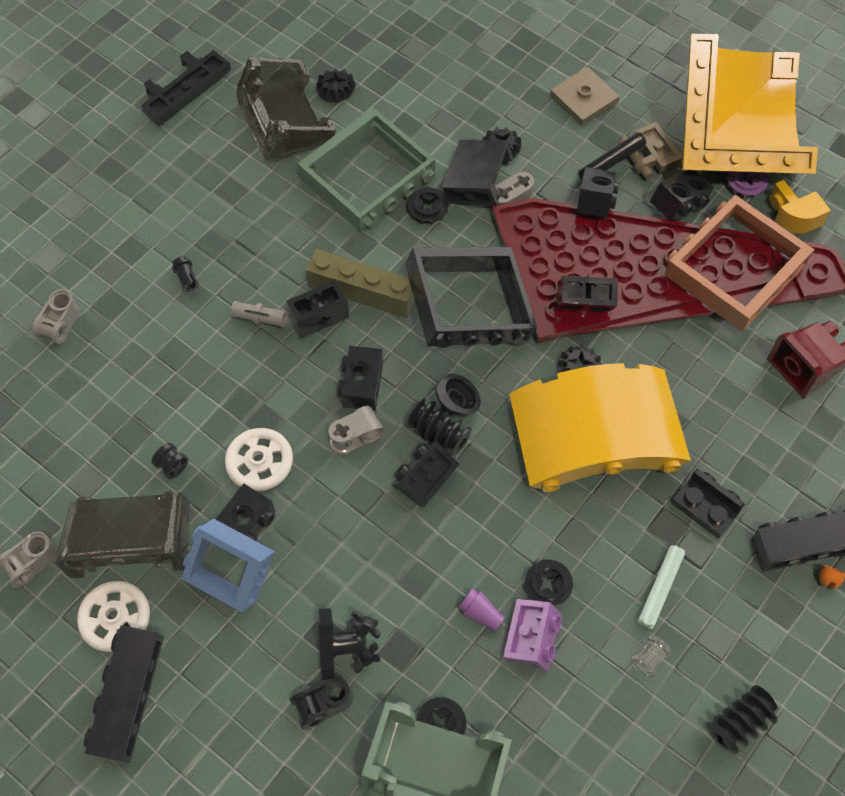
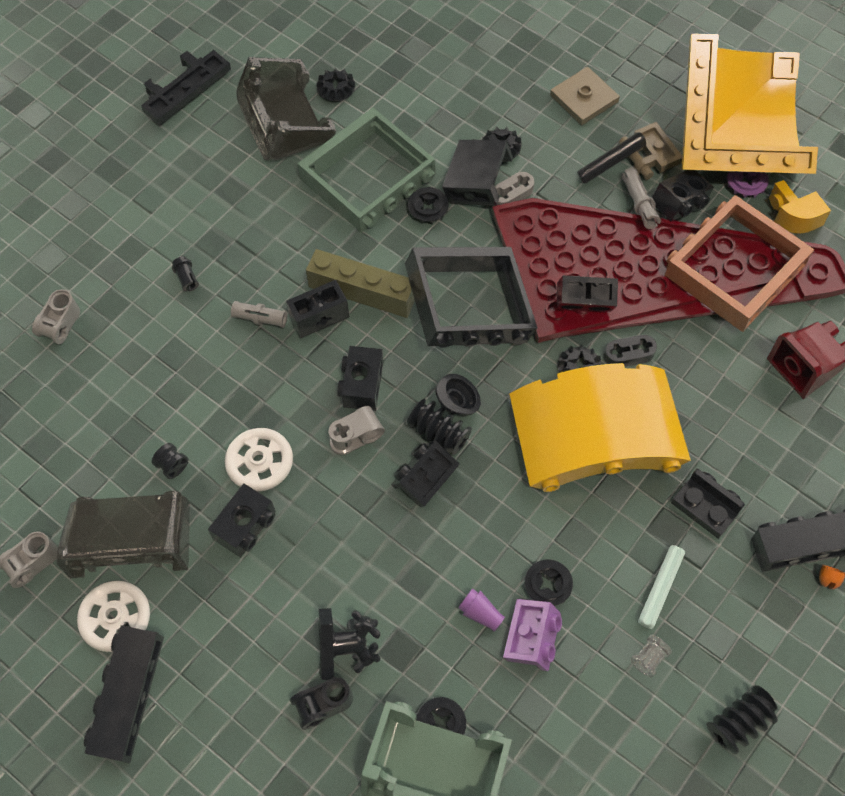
(234, 542): medium blue window -> none
(597, 192): black brick -> none
(630, 350): none -> black beam
(642, 202): none -> light grey pin

